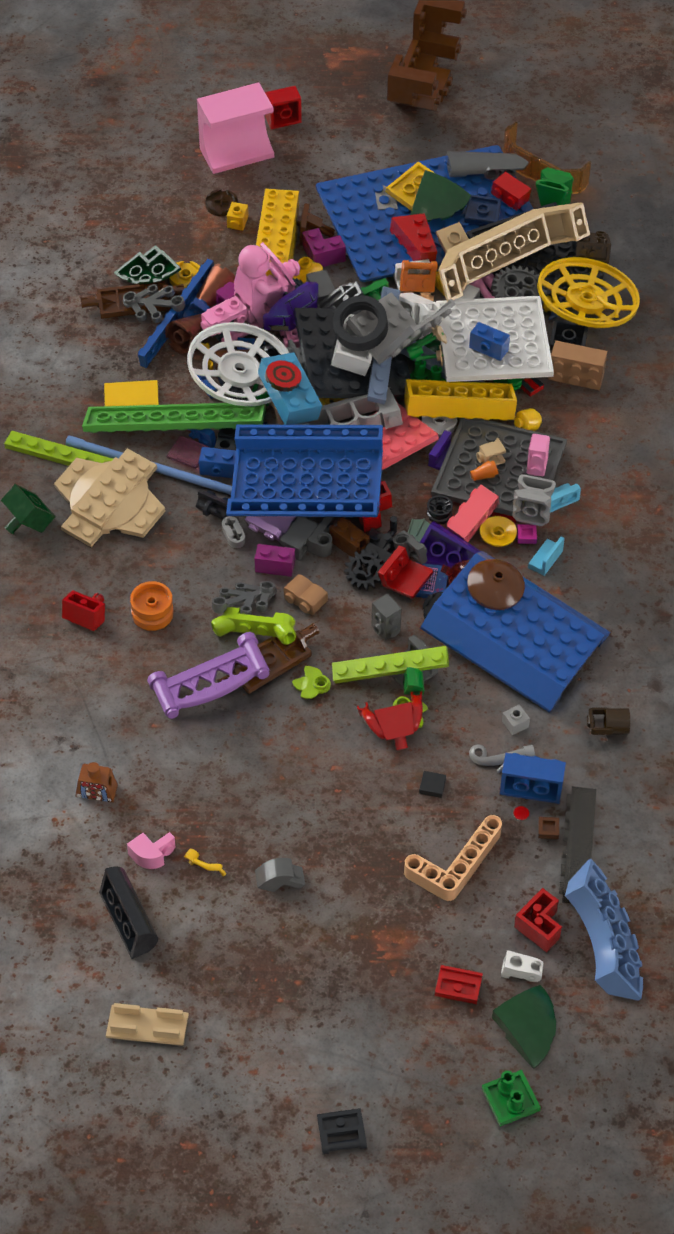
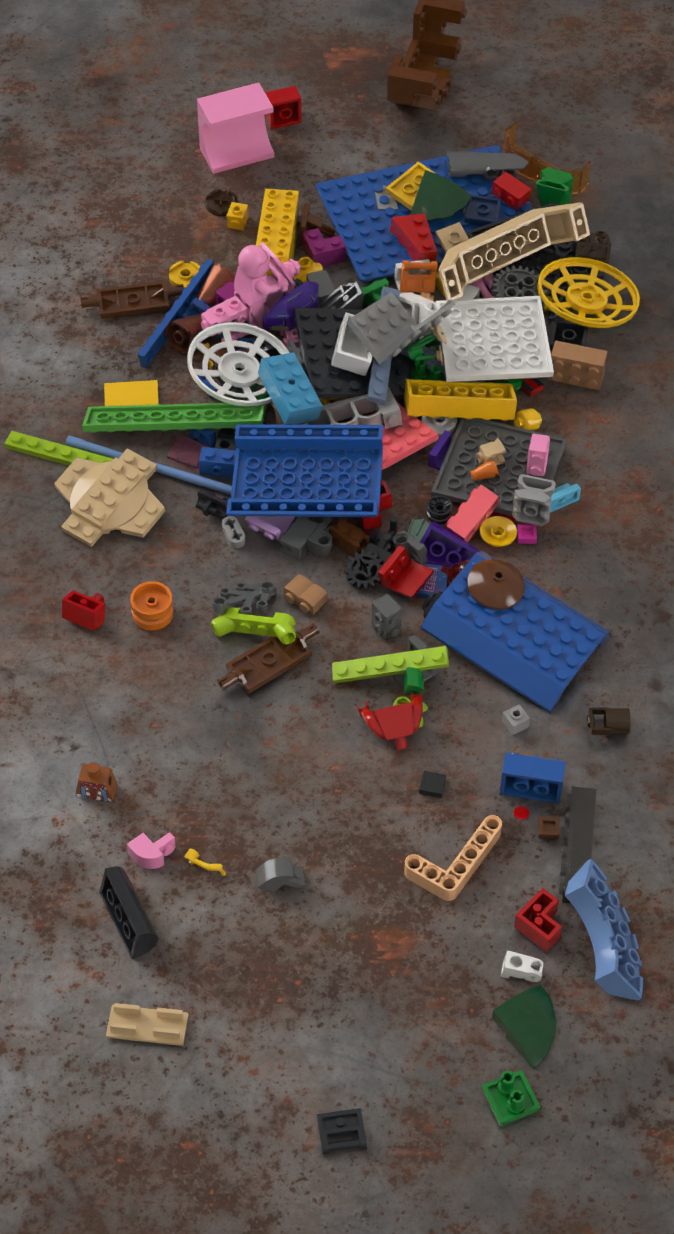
(27, 510): dark green brick -> none
(132, 300): dark grey plant -> none
(148, 268): dark green brick -> none
(168, 689): medium lavender piece -> none
(274, 560): magenta brick -> none
(283, 375): red tile -> none
(310, 683): lime plate -> none
(354, 304): black tyre -> none
(458, 984): red plate -> none
(489, 341): blue brick -> none
(496, 759): light grey plant -> none
(546, 556): medium azure panel -> none
(600, 297): yellow piece -> none

